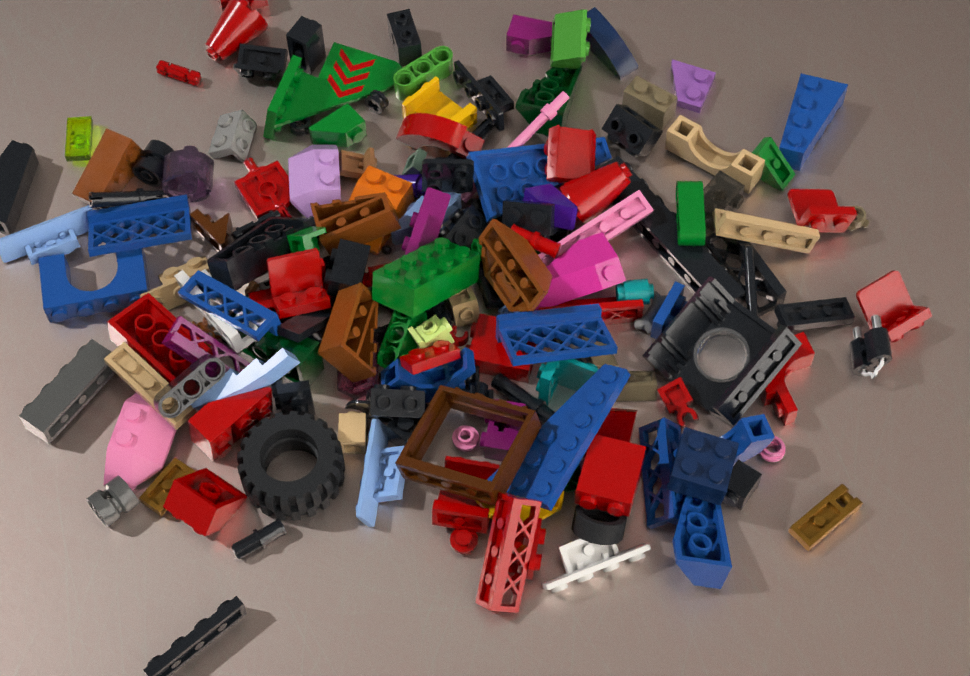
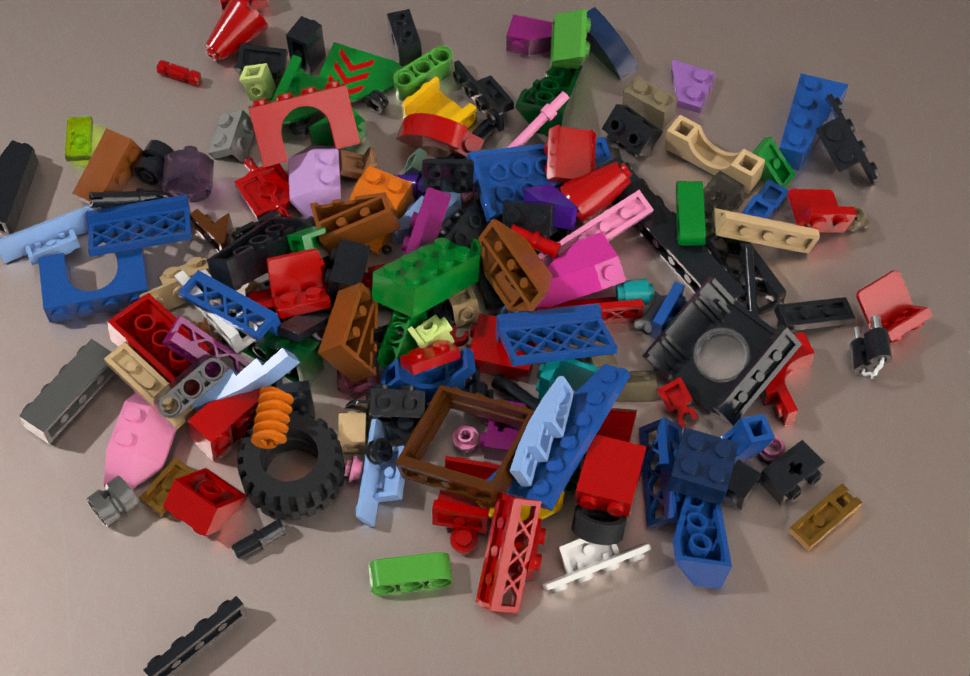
(258, 82): none -> yellowish green brick
(269, 116): none -> arch
(271, 418): none -> orange piece
(353, 469): none -> bright pink plate
(381, 445): none -> black bush
(410, 573): none -> bright green beam
(545, 424): none -> light blue slope
(767, 201): none -> blue slope
(792, 473): none -> black brick
(842, 144): none -> black bracket

